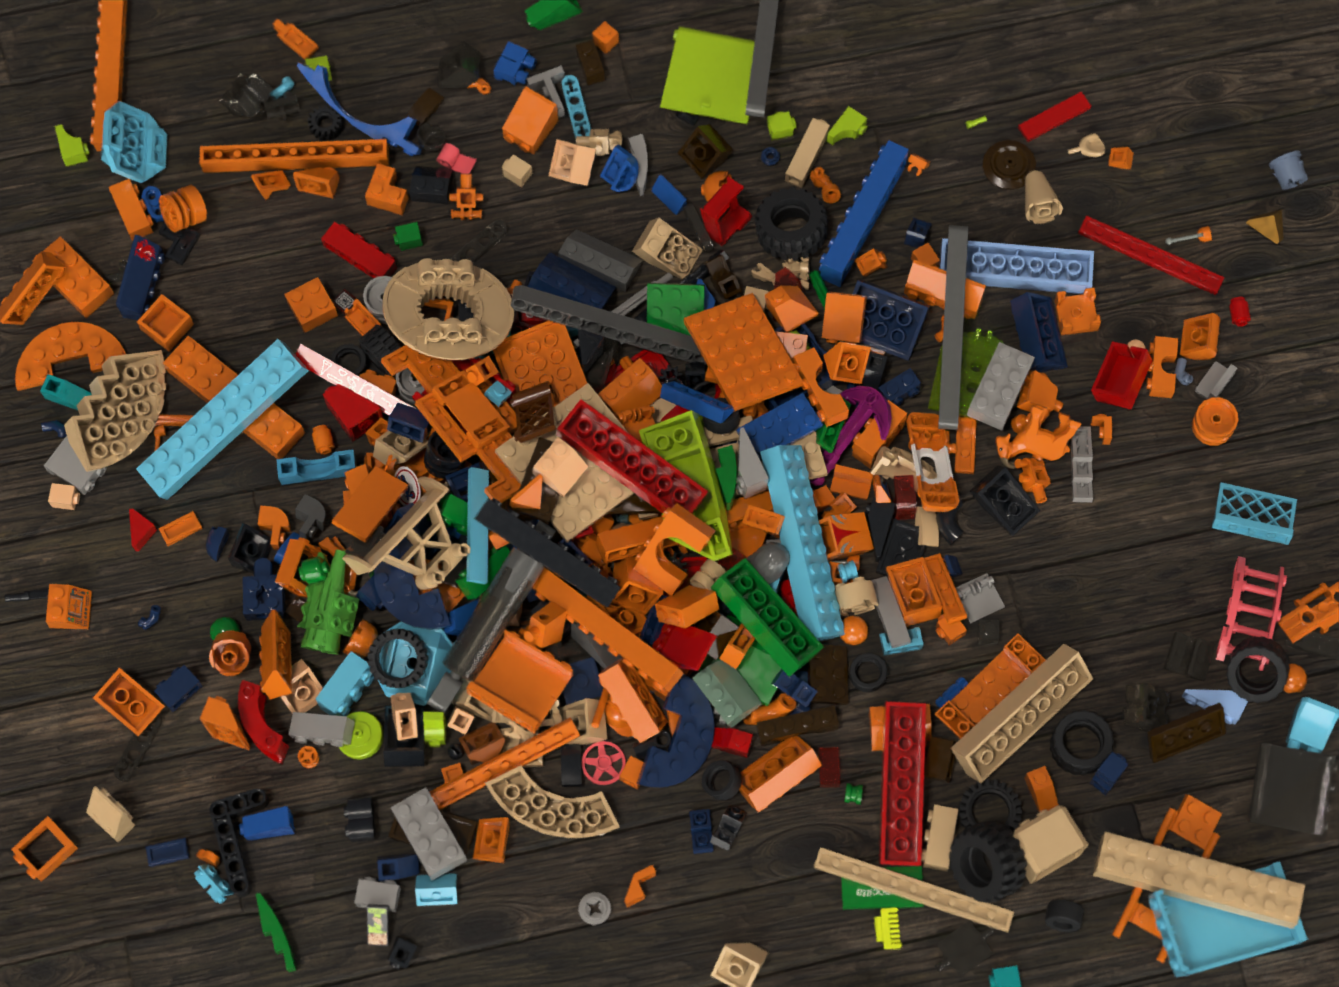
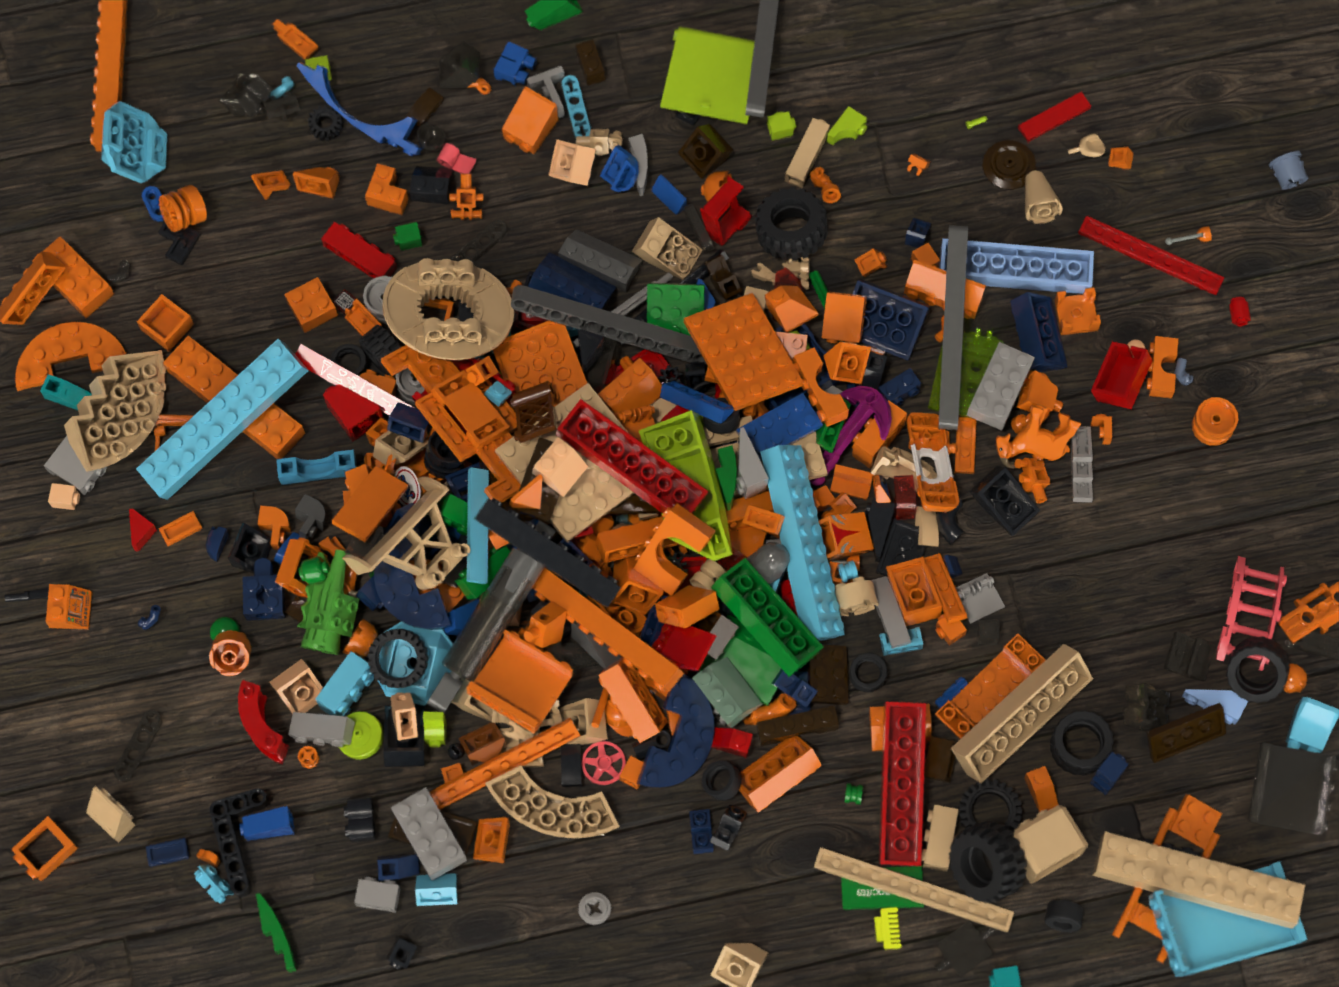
(56, 426): dark blue arm -> none
(71, 148): lime arch -> none
(128, 702): orange slope -> none
(131, 208): orange brick -> none
(139, 278): dark blue slope -> none
(177, 688): dark blue brick -> none
(223, 723): orange slope -> none
(275, 657): orange slope -> none
(294, 155): orange brick -> none
(322, 439): orange brick -> none
(378, 924): tile -> none
(460, 719): light nougat brick -> none
(517, 170): tan brick -> none
(584, 681): dark blue tile -> none
(605, 37): orange brick -> none
(635, 892): orange slope -> none
(737, 647): orange slope -> none
(770, 151): dark blue plate -> none
(830, 770): clear red slope -> none
(855, 630): orange hair -> none
(864, 213): blue brick -> none
(1200, 337): orange brick -> none
(1215, 380): light grey panel -> none
(1236, 524): medium azure fence -> none
(1269, 225): pearl gold slope -> none

